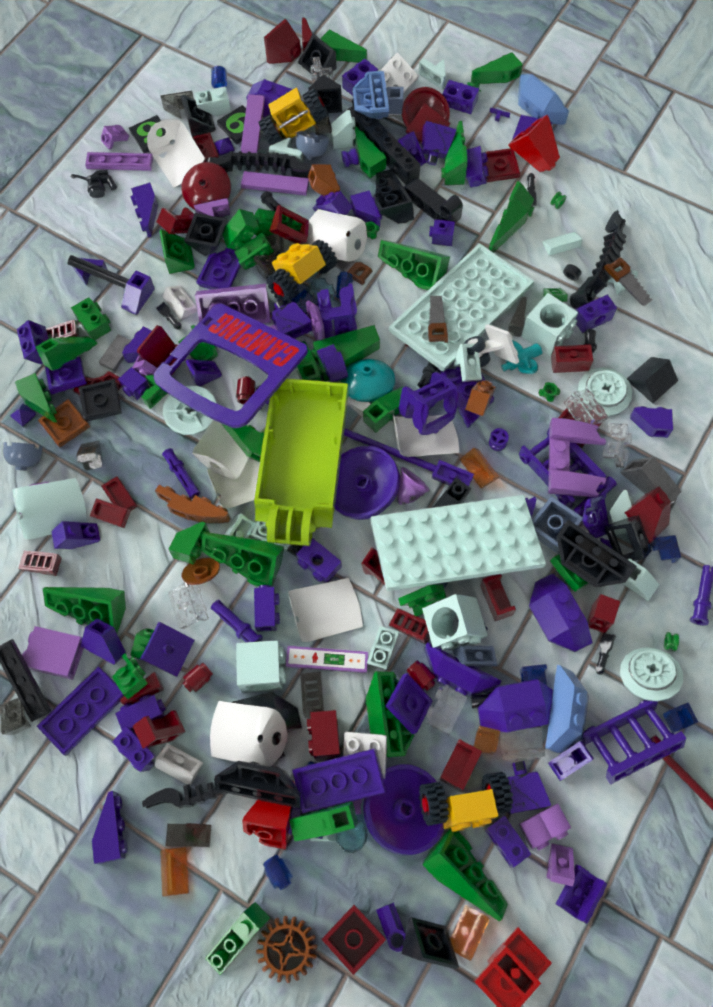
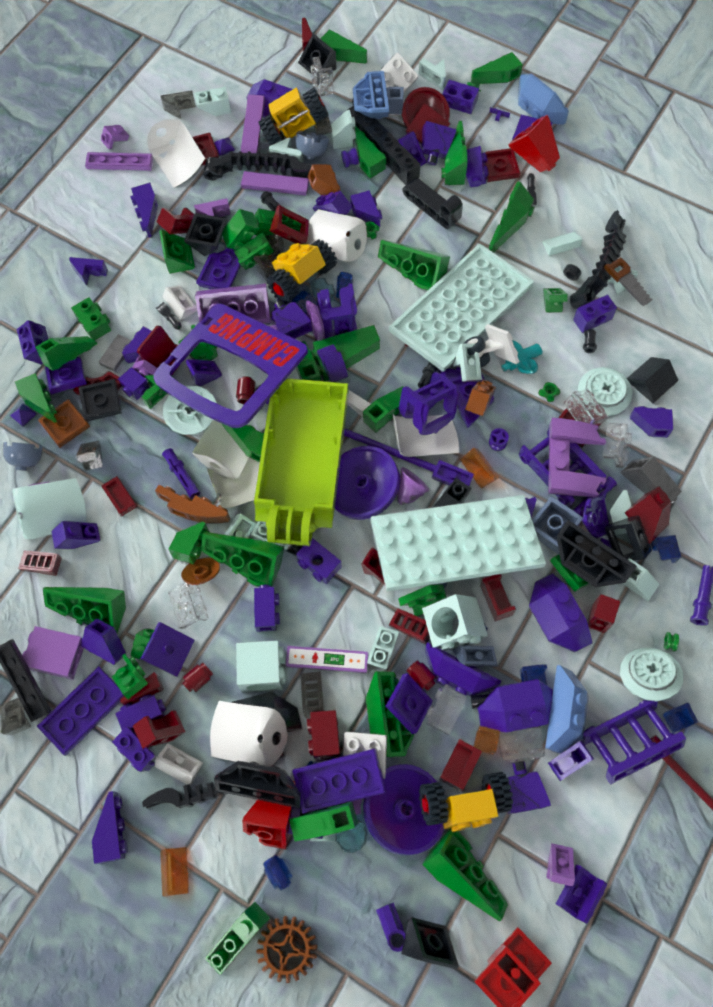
(64, 327): slope -> none
(95, 183): black piece -> none
(97, 271): black axle -> none
(110, 513): dark red tile -> none
(137, 292): dark purple slope -> none
(141, 130): black tile -> none
(188, 835): clear smoke slope -> none
(198, 120): black slope -> none
(216, 187): dark red dish -> none
(218, 77): clear blue brick -> none
(233, 124): black tile -> none
(242, 629): dark purple pin -> none
(282, 44): dark red slope -> none
(325, 609): white piece -> none
(329, 92): black slope -> none
(353, 268): reddish brown piece -> none
(353, 939): dark red brick -> none
(355, 74): dark purple brick -> none
(369, 380): teal dish -> none
(392, 198): black wedge -> none
(437, 321): piece -> none
(442, 232): dark purple brick -> none
(468, 932): clear orange slope -> none
(507, 842): dark purple brick -> none
(517, 322): clear smoke slope -> none
(545, 826): medium lavender brick -> none
(554, 312): light aqua brick -> none
(558, 200): green bush -> none
(571, 358): dark red panel -> none
(606, 645): black piece -> none

